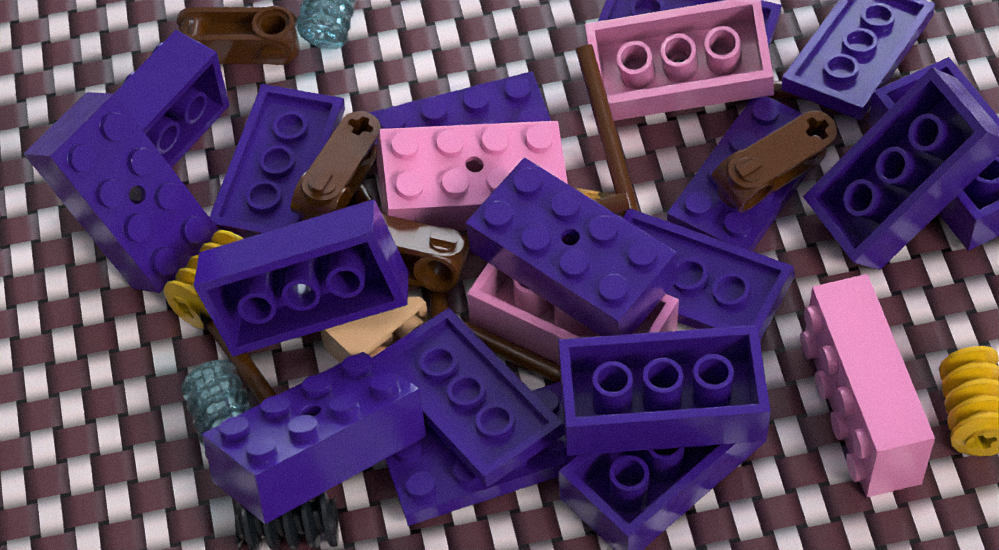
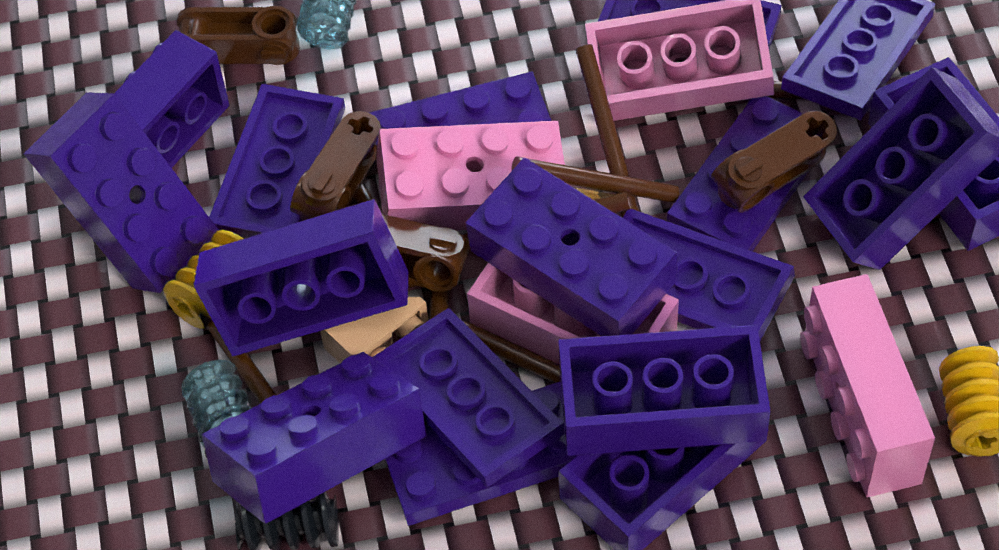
(608, 181): none -> reddish brown bar

